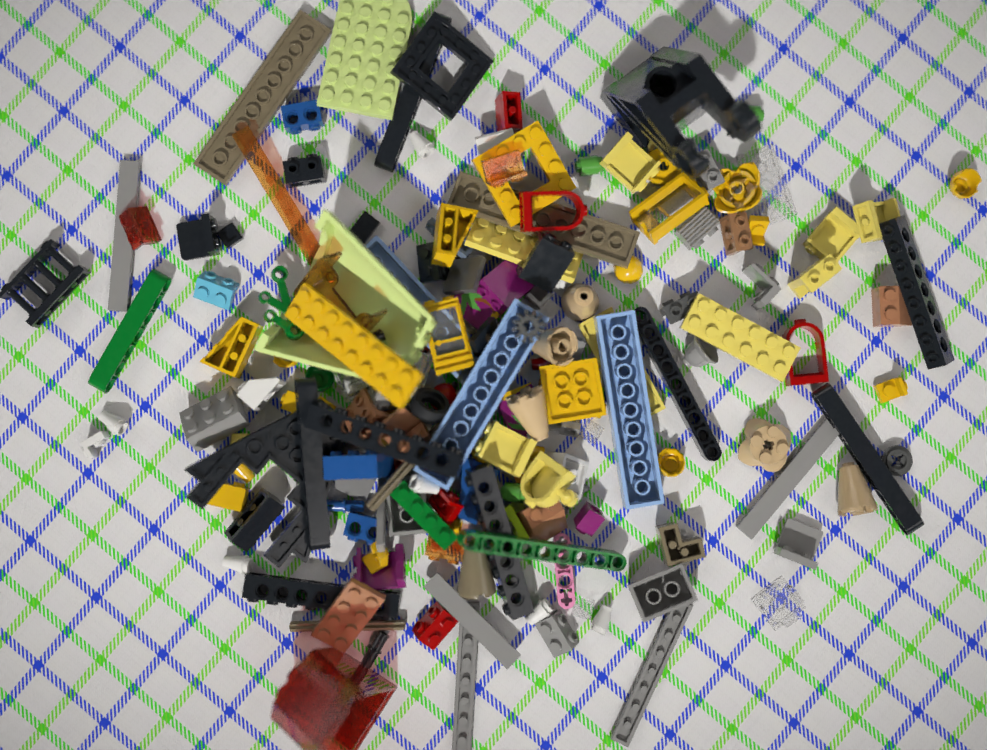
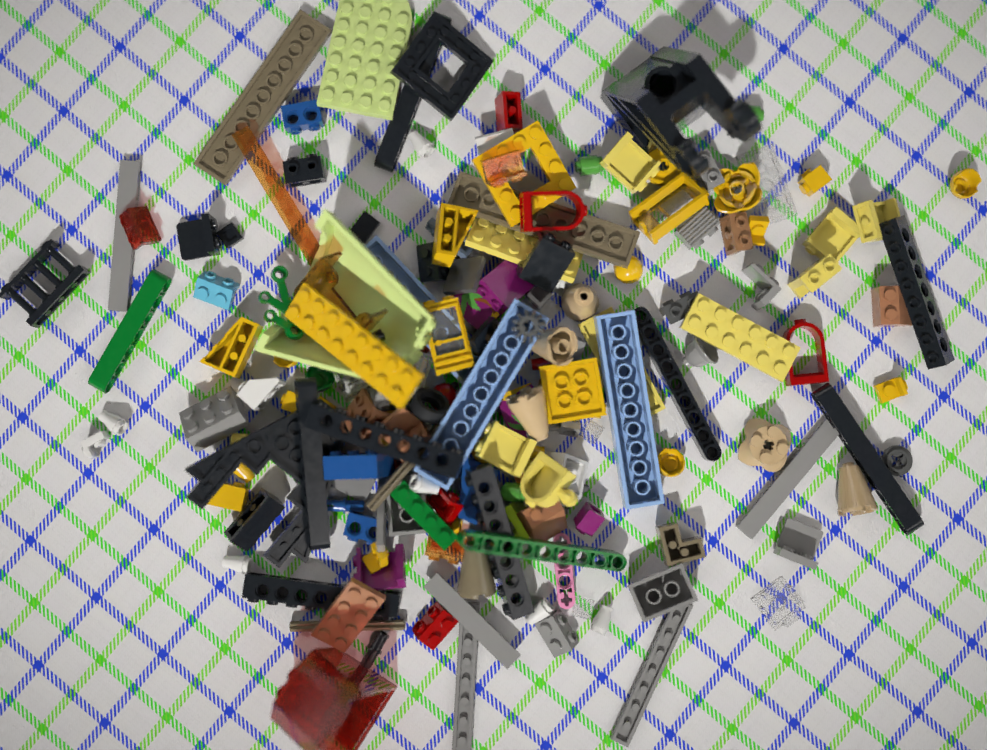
(813, 180): none -> yellow brick

